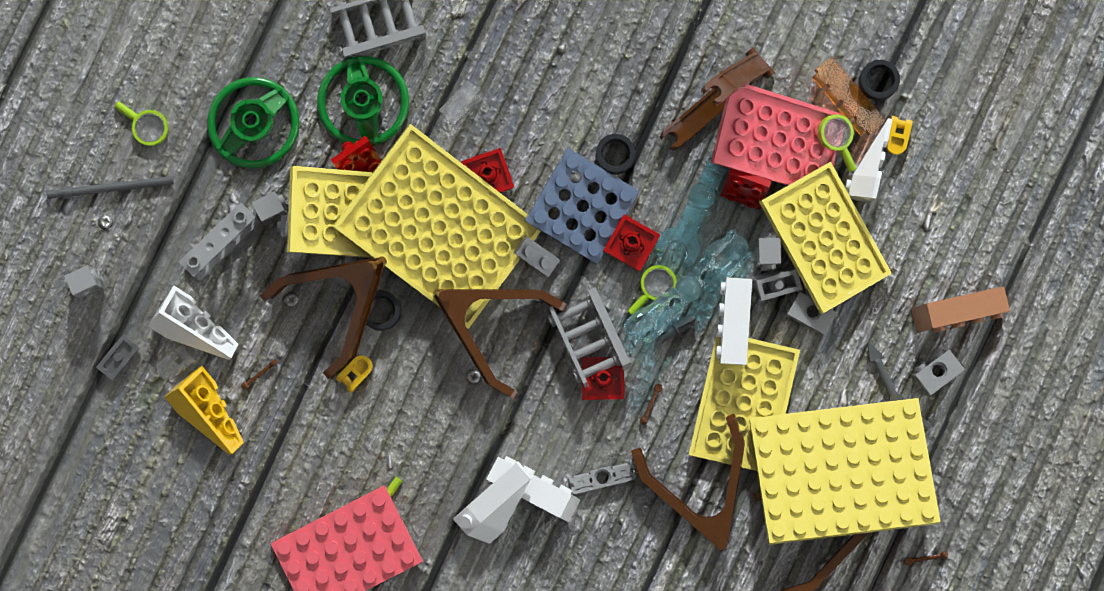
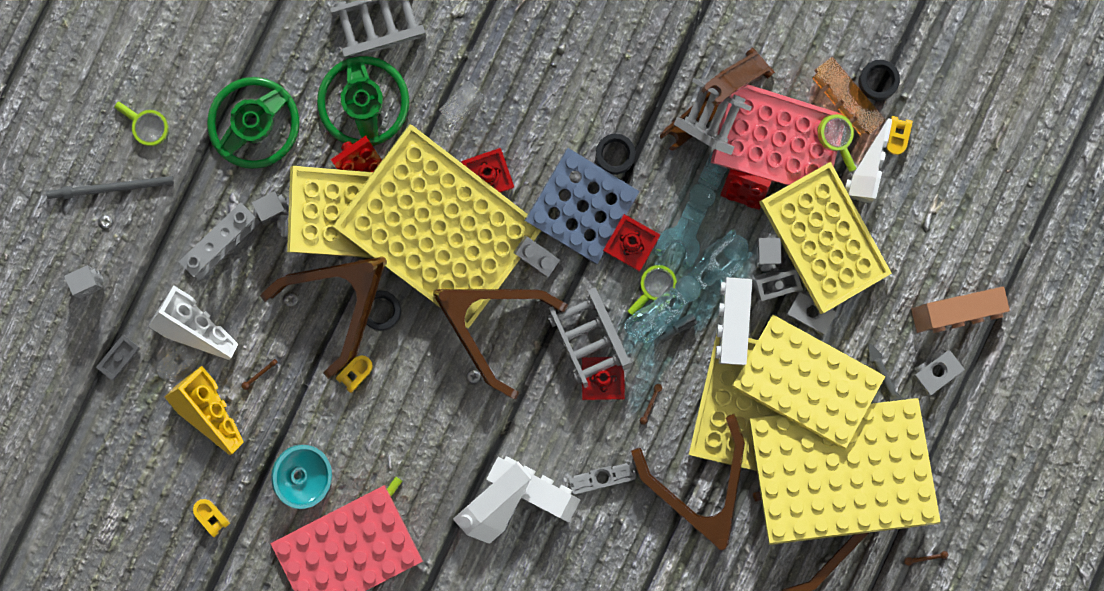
(205, 510): none -> yellow plate
(312, 480): none -> teal dish
(700, 130): none -> light grey fence
(808, 382): none -> light yellow plate

